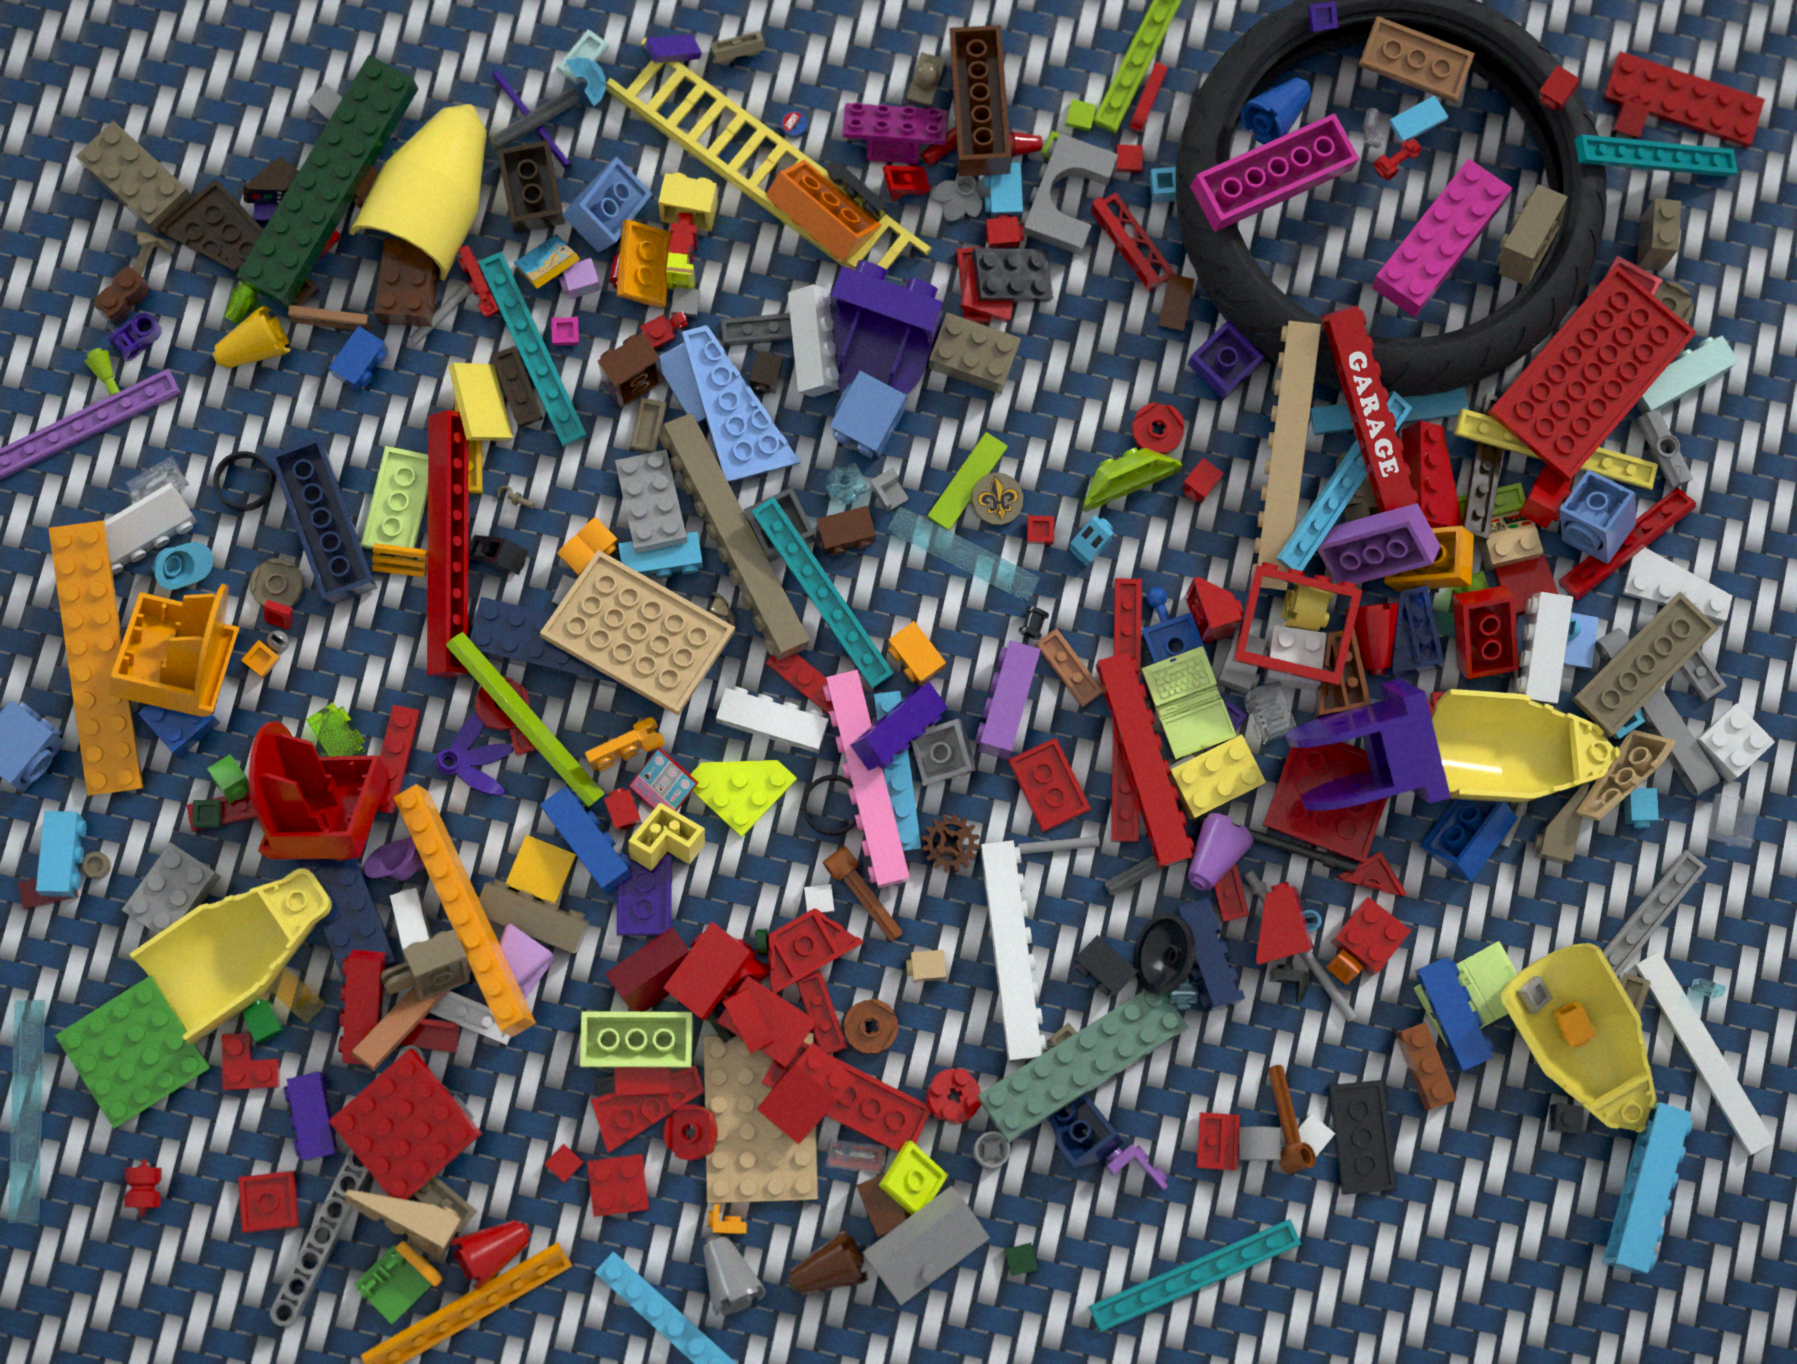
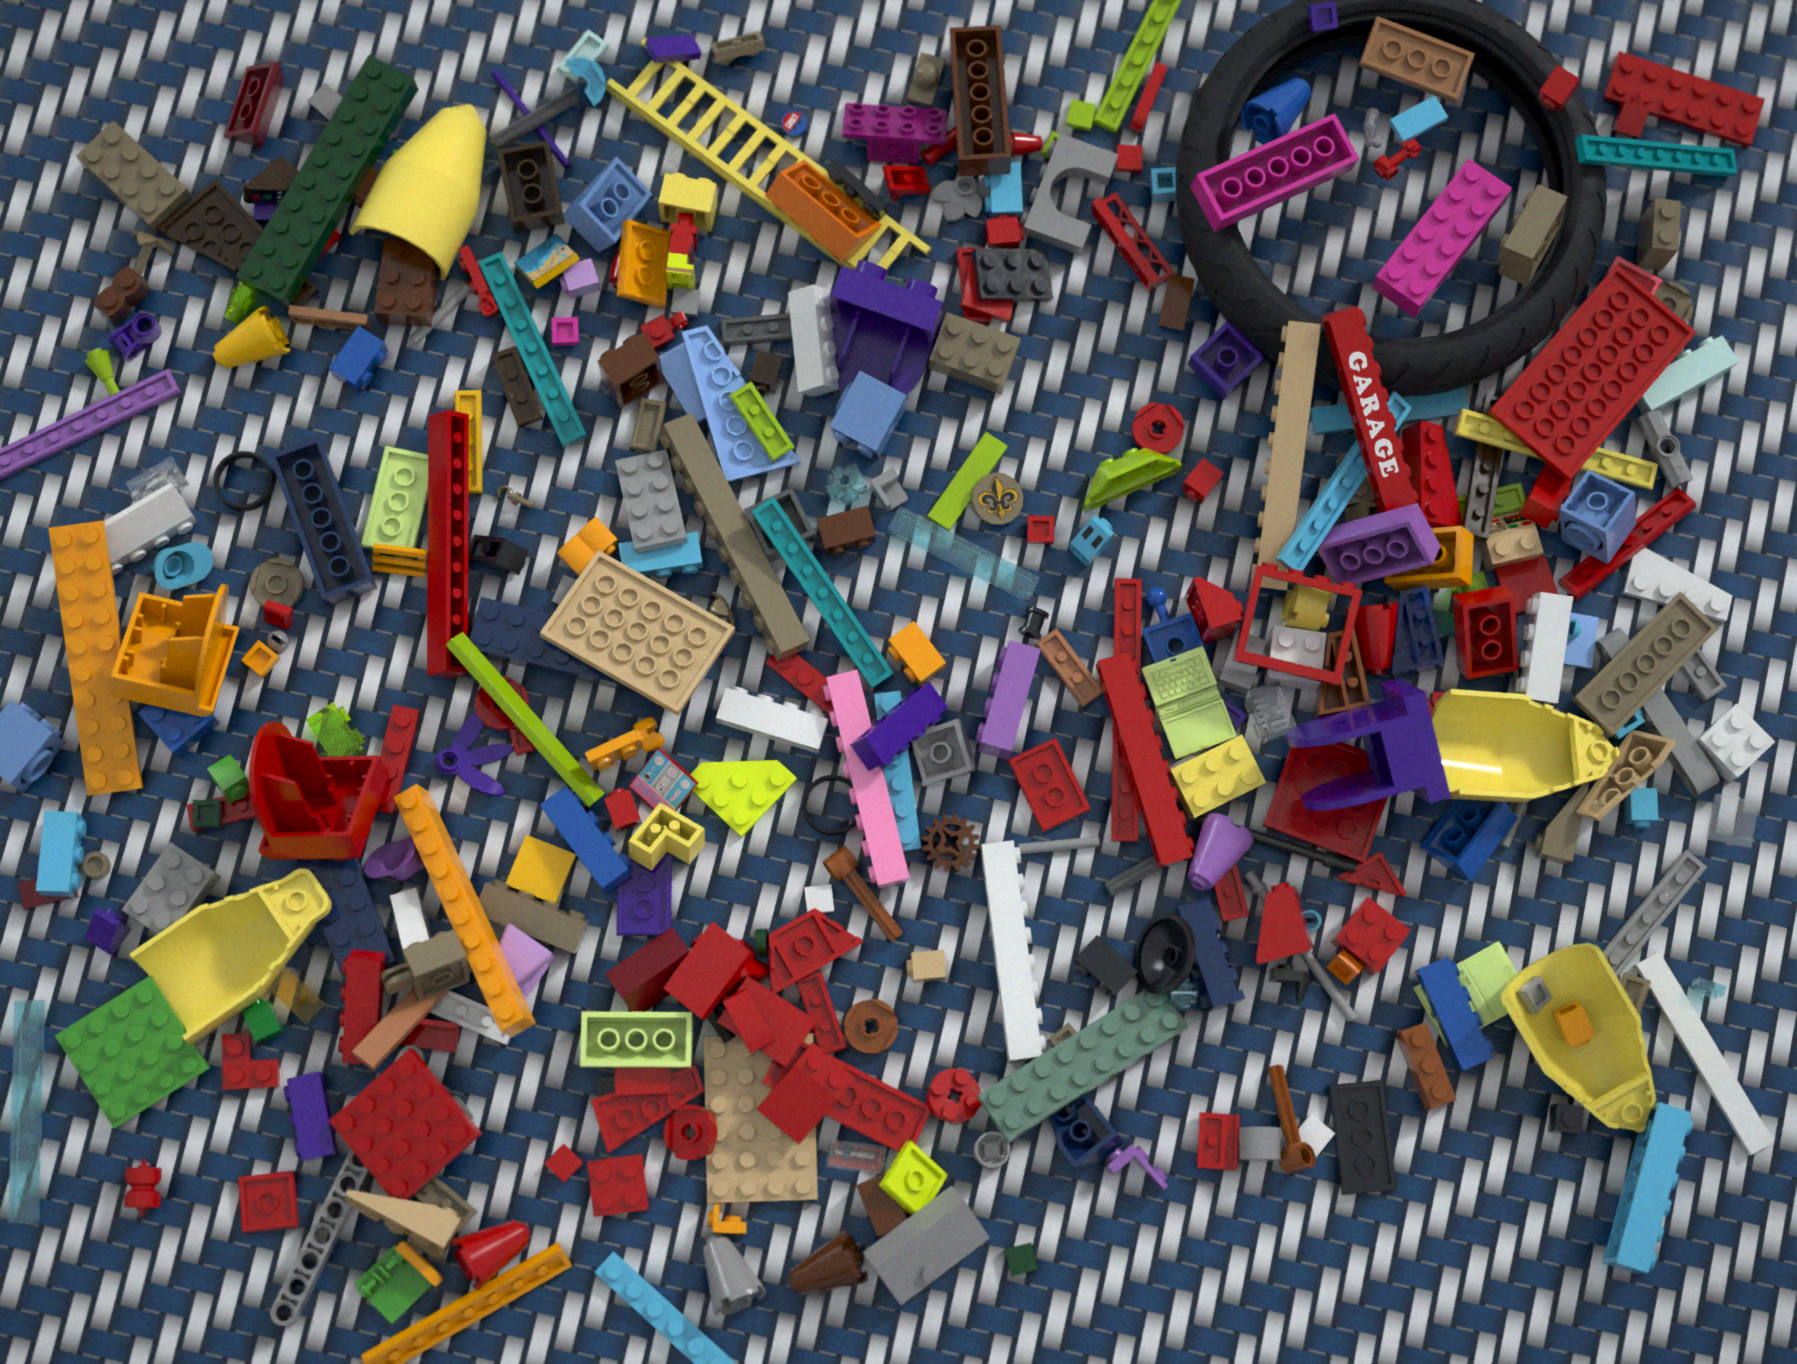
(107, 930): none -> dark purple slope
(255, 104): none -> dark red slope
(480, 402): light yellow tile -> none
(761, 421): none -> lime tile
(1194, 1275): teal tile -> none

